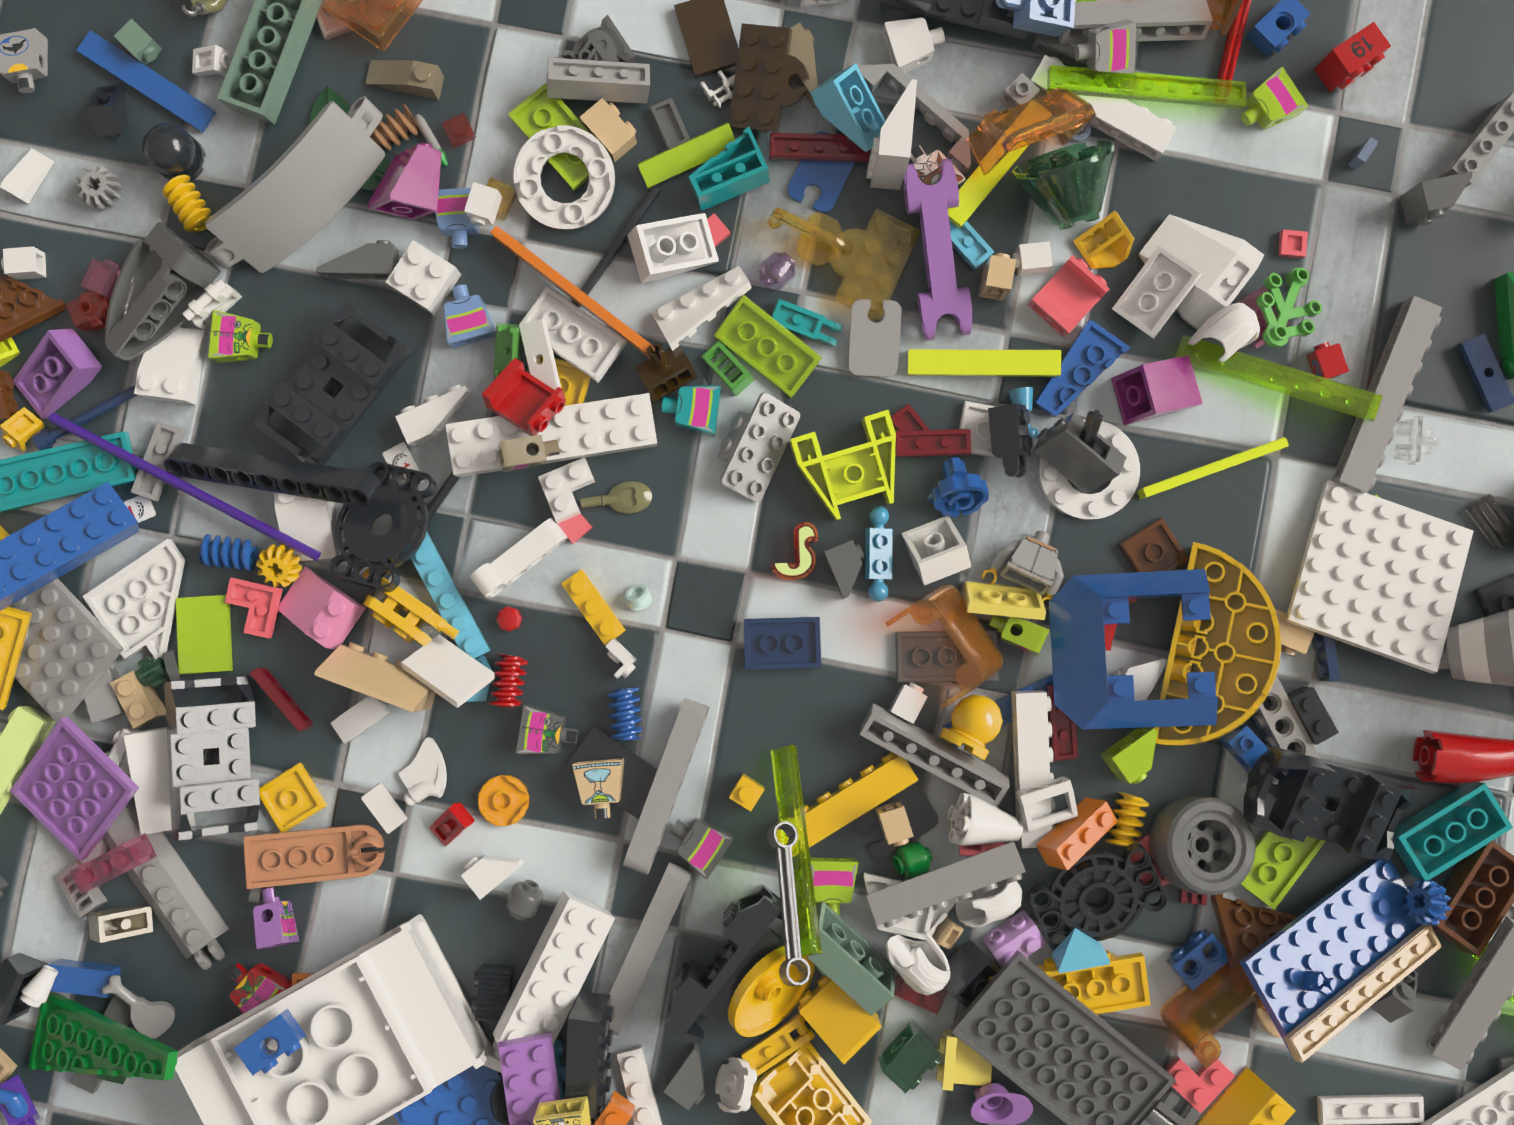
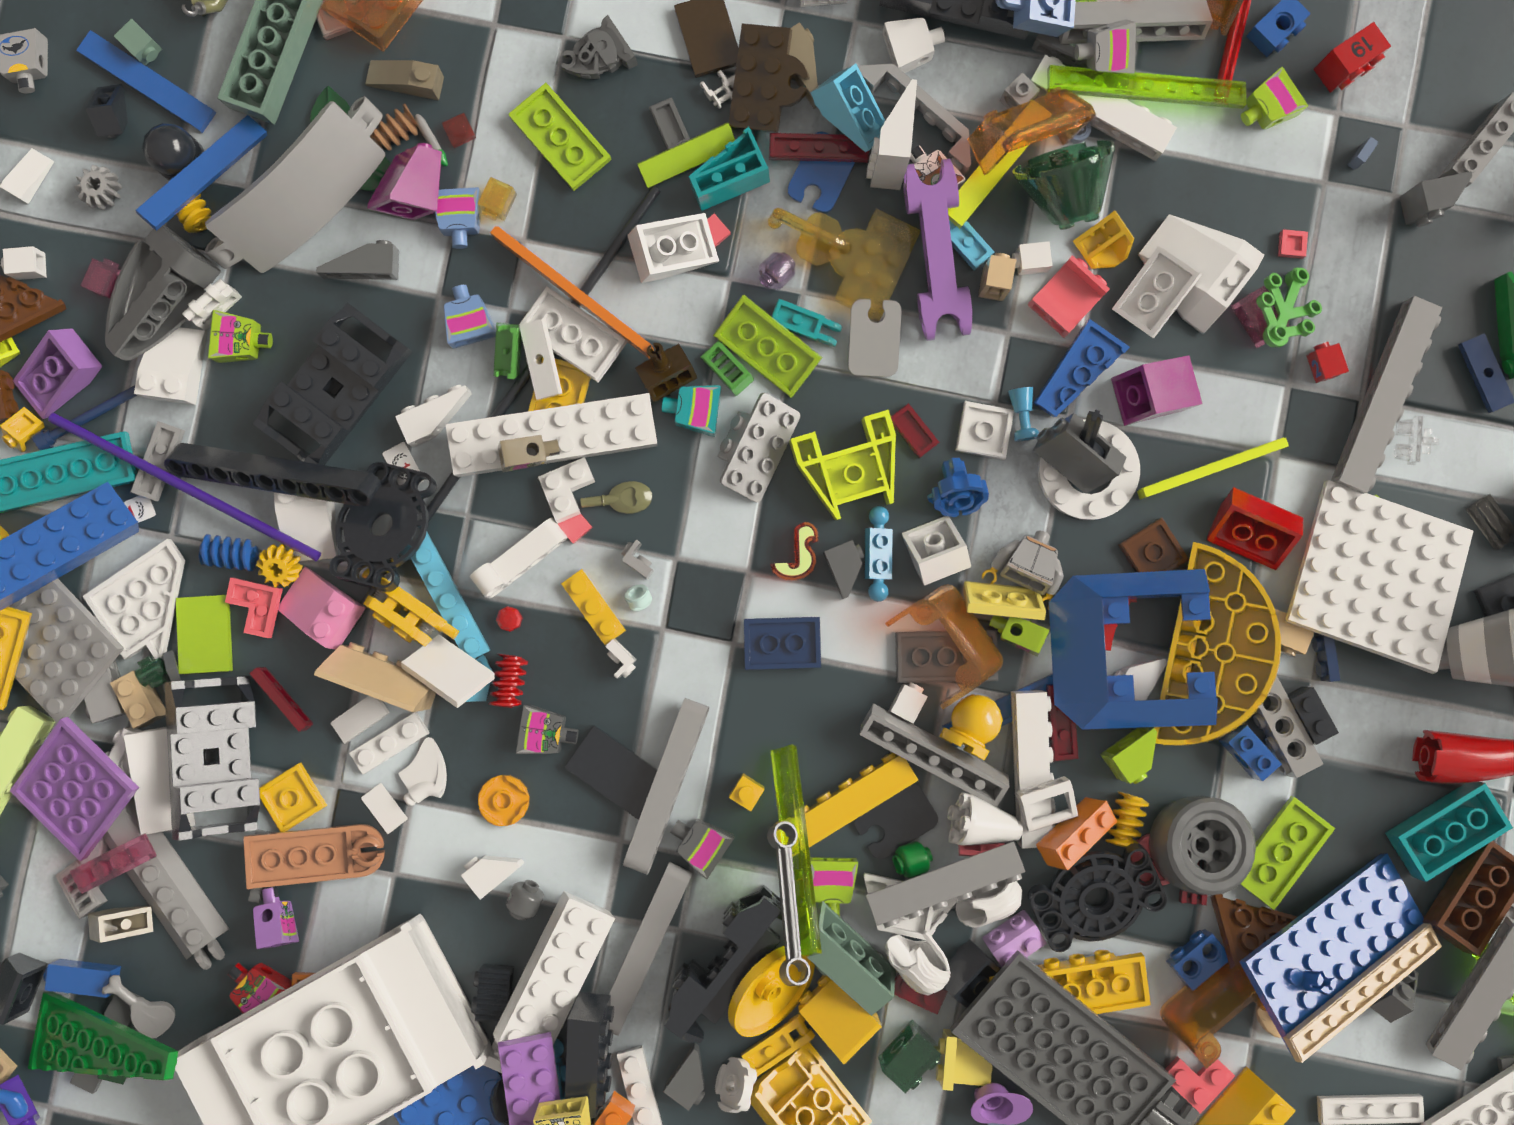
(39, 987): white cone -> none
(89, 311): clear red brick -> none
(201, 172): none -> blue tile
(211, 61): white bracket -> none
(255, 1051): blue brick -> none
(389, 743): none -> white plate
(423, 277): white brick -> none
(451, 823): red slope -> none
(482, 204): white brick -> none
(523, 399): red panel -> none
(528, 180): white plate -> none
(598, 80): light grey brick -> none
(599, 783): tan torso -> none
(606, 126): tan brick -> none
(624, 714): blue piece -> none
(640, 563): none -> light grey bracket
(690, 310): white wing -> none
(894, 823): tan brick -> none
(933, 443): dark red tile -> none
(947, 933): tan slope -> none
(984, 362): neon yellow tile -> none
(1011, 437): black hinge -> none
(1078, 953): medium azure slope -> none
(1232, 326): white hair -> none
(1255, 529): none -> red slope
(1282, 379): clear neon green tile -> none
(1357, 816): black piece -> none
(1427, 902): blue gear -> none

